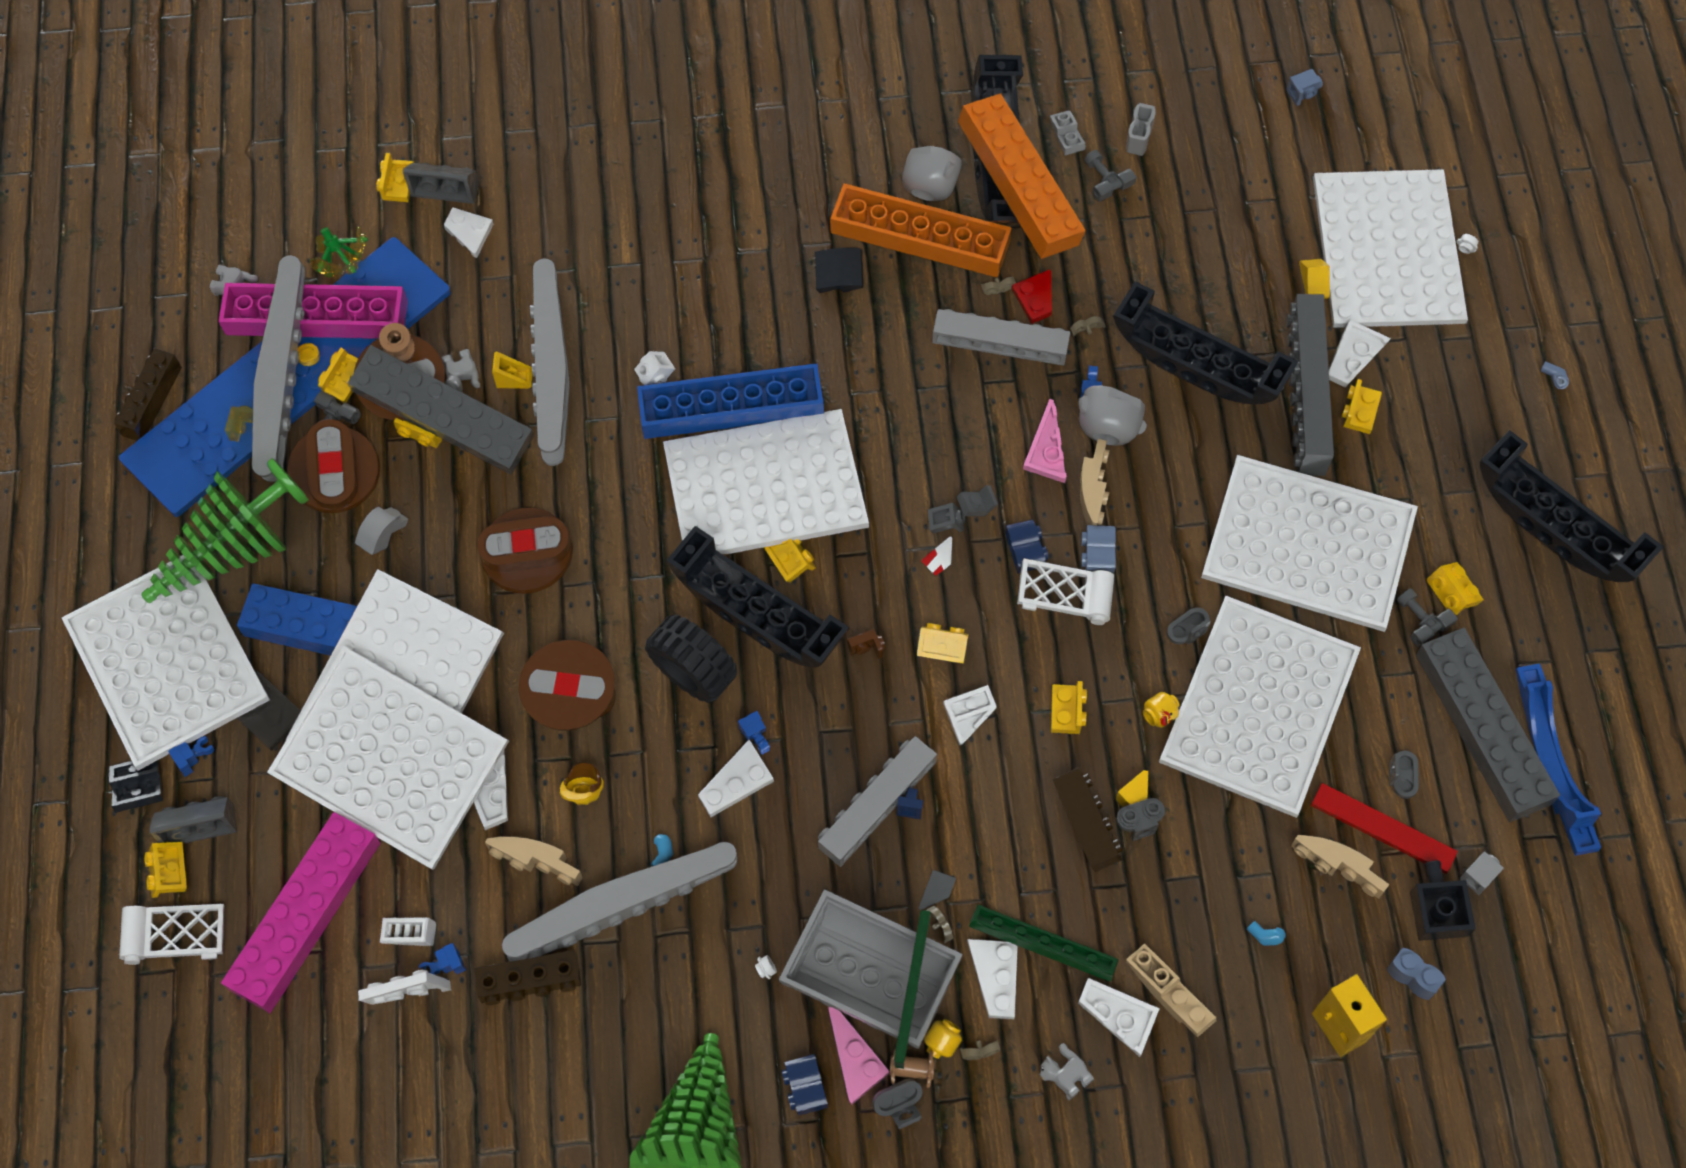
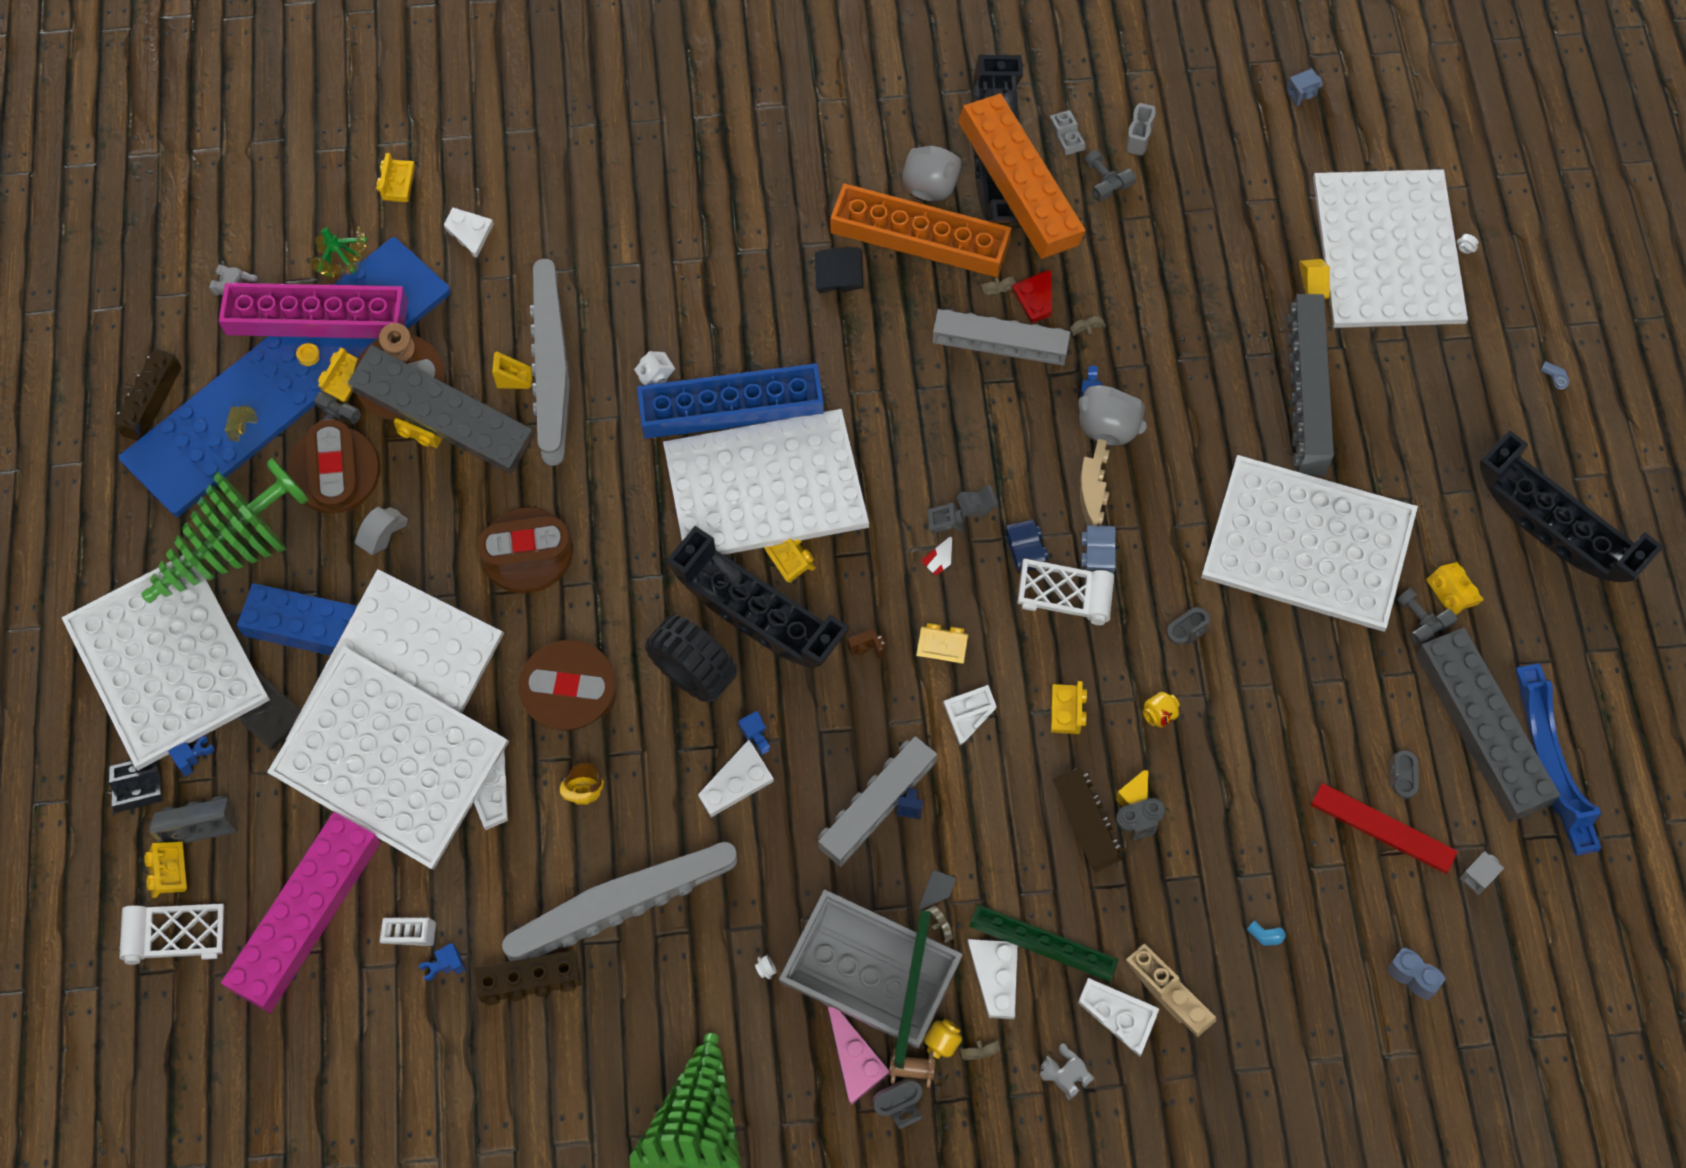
(277, 368): light grey piece -> none
(398, 986): white wing -> none
(441, 182): dark grey slope -> none
(461, 370): light grey animal -> none
(525, 853): tan slope -> none
(664, 848): dark azure arm -> none
(805, 1085): dark blue brick -> none
(1045, 452): bright pink wing -> none
(1198, 354): black slope -> none
(1260, 706): white plate -> none
(1331, 855): tan slope -> none
(1349, 1015): yellow brick -> none
(1354, 352): white wing -> none
(1362, 408): yellow bracket -> none
(1441, 907): black brick -> none

